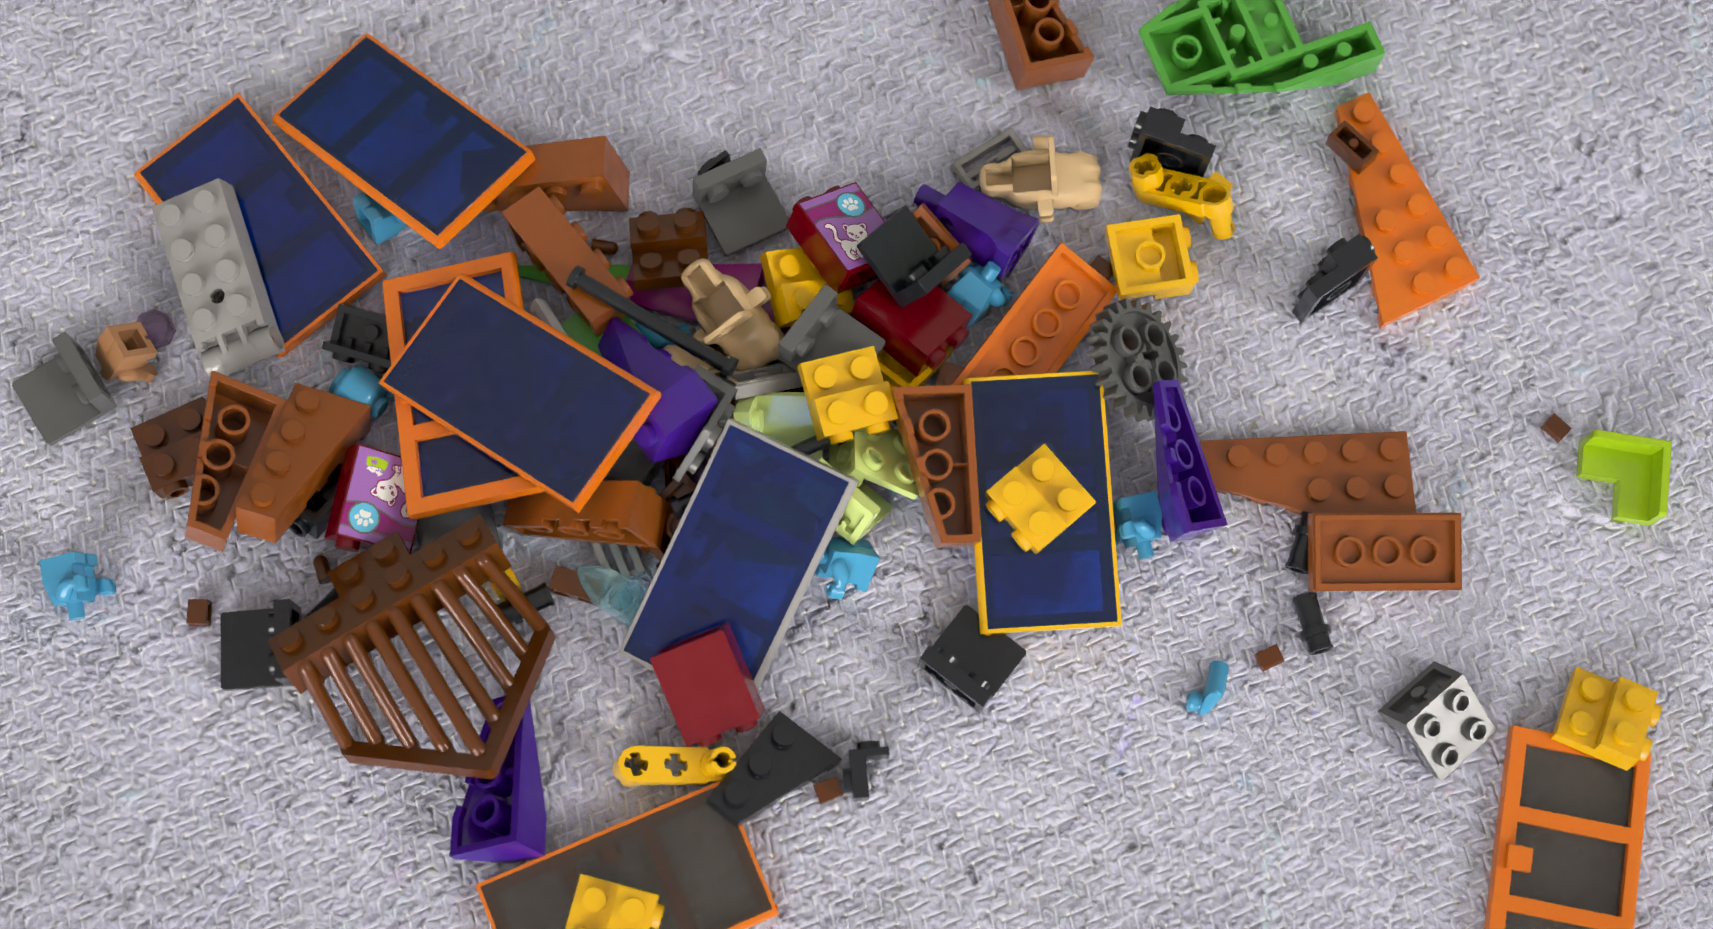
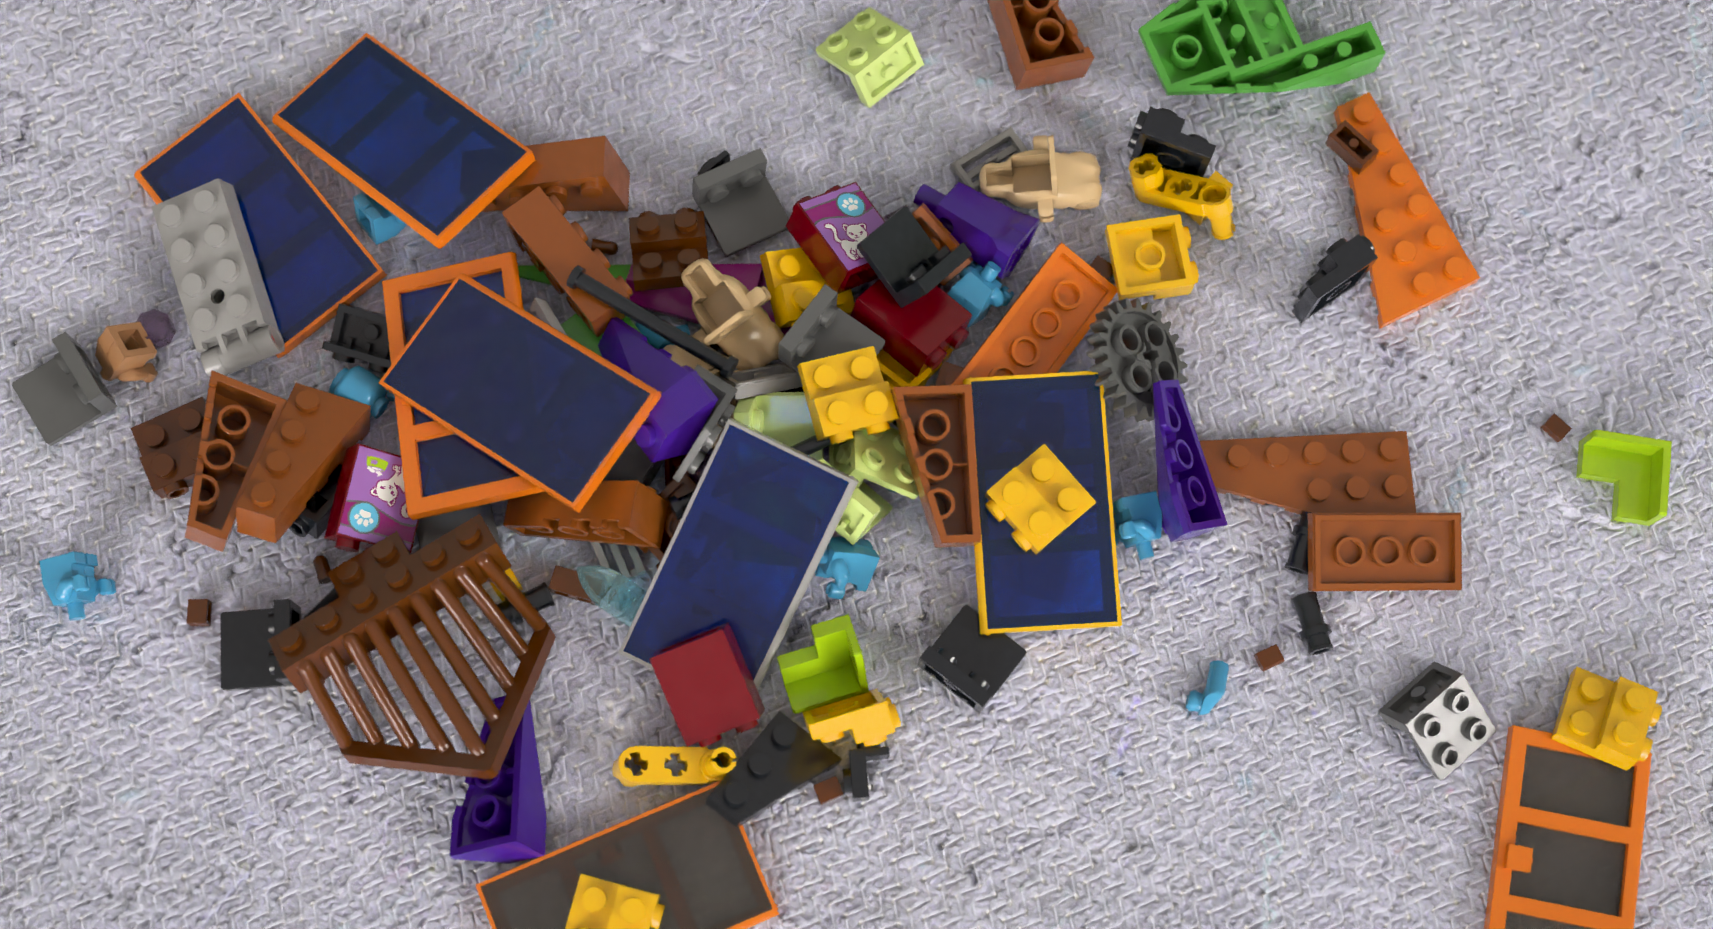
(827, 670): none -> lime panel
(866, 717): none -> yellow plate
(873, 54): none -> yellowish green bracket

